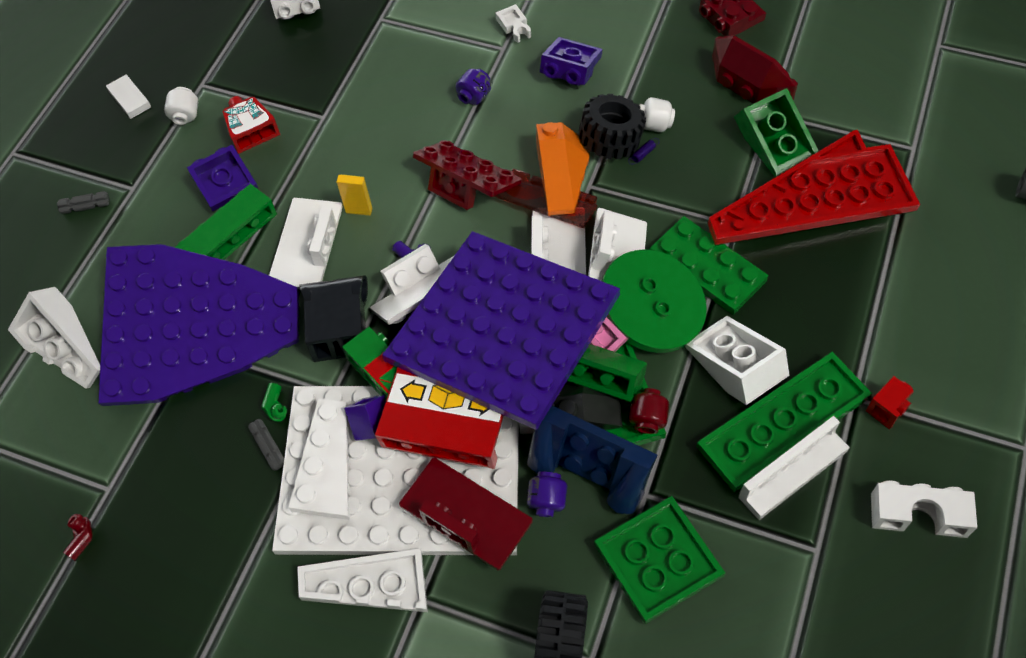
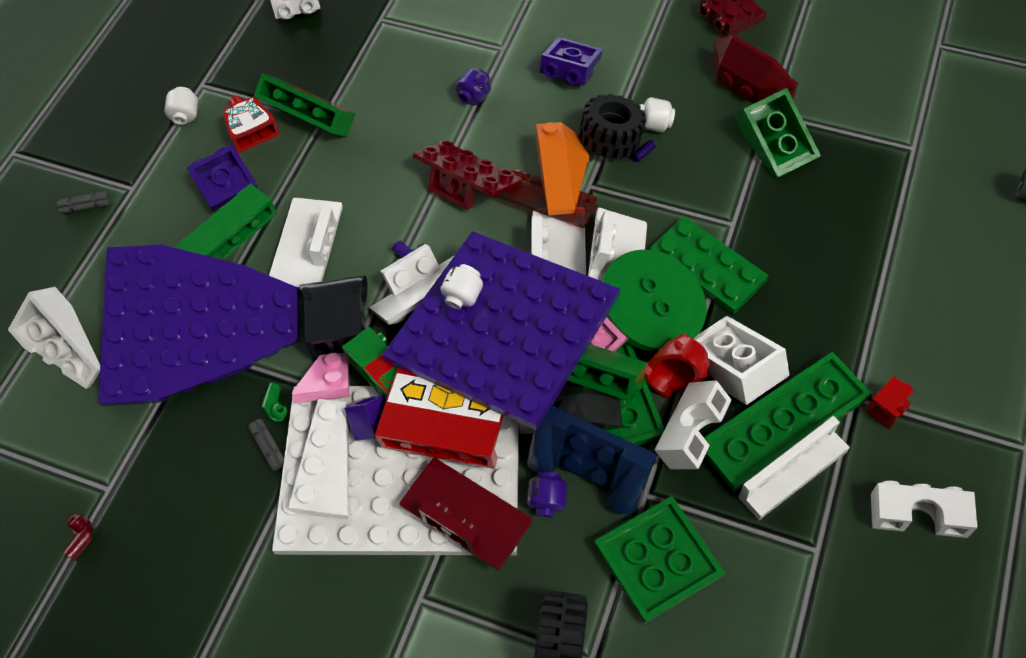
(128, 96): white tile -> none
(304, 105): none -> green brick
(325, 379): none -> bright pink wing
(354, 194): yellow tile -> none
(376, 581): white wing -> none
(461, 286): none -> white head
(514, 21): white plate -> none
(649, 411): dark red head -> none
(677, 365): none -> red helmet
(681, 441): none -> white arch
(826, 189): red wing -> none

